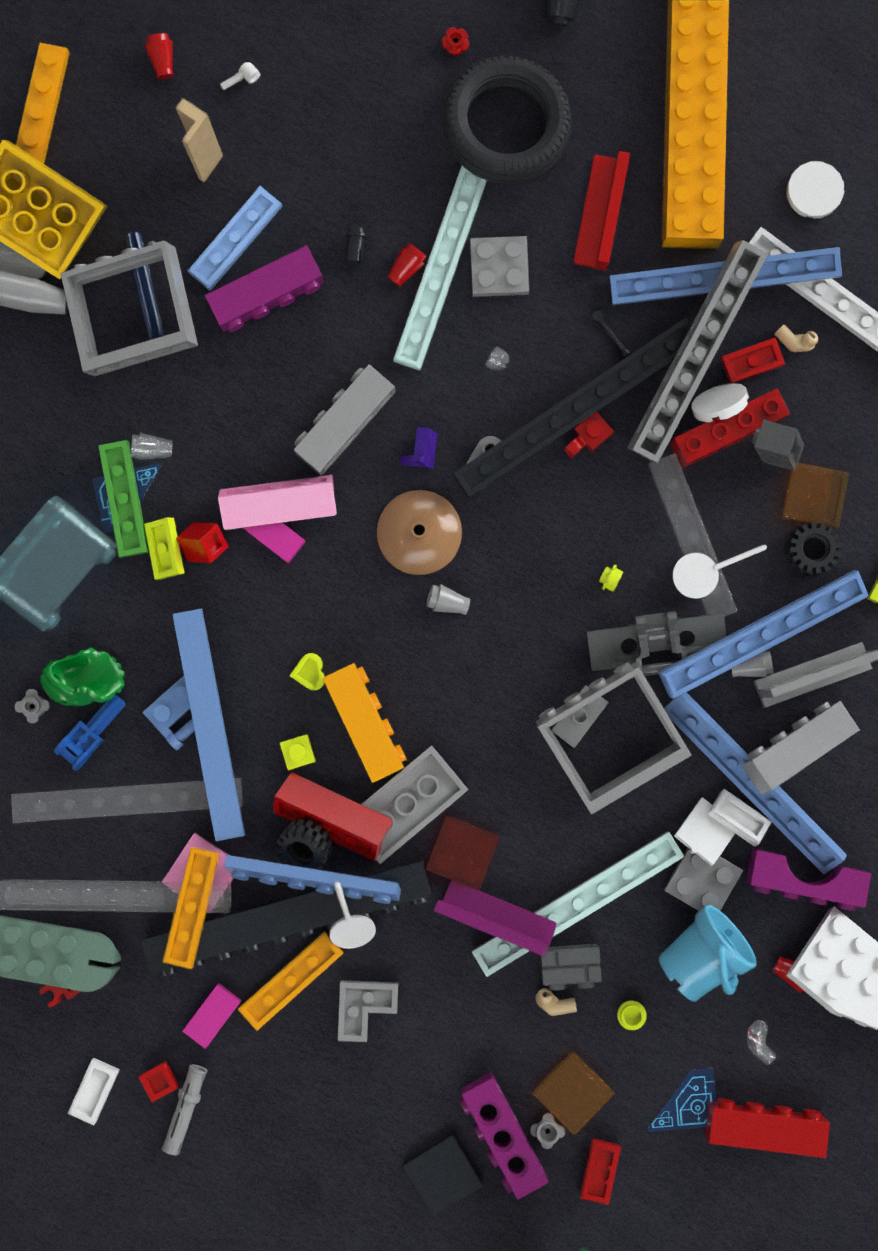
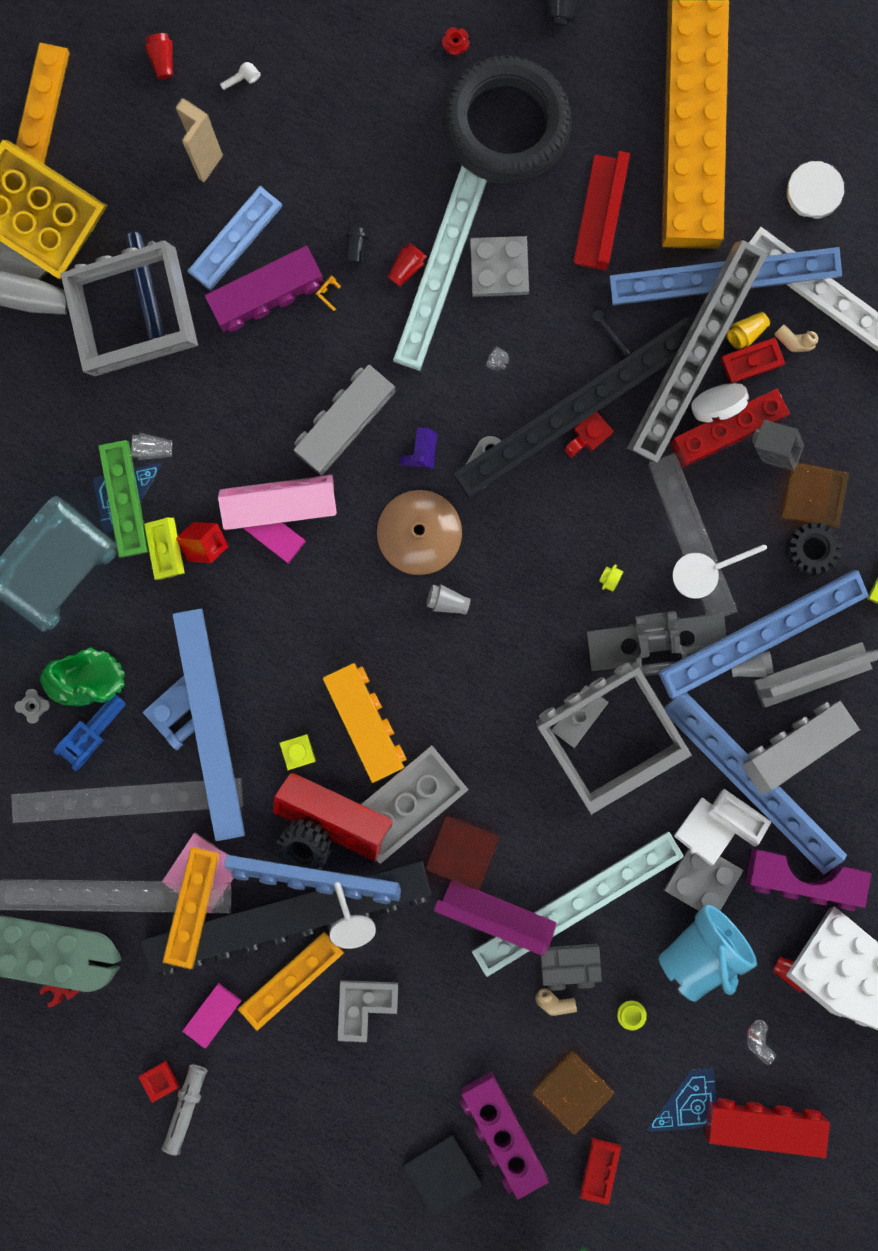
(93, 1091): white tile -> none
(309, 672): neon yellow tile -> none
(331, 279): none -> light orange piece
(556, 1131): light grey plate -> none
(745, 332): none -> yellow cone

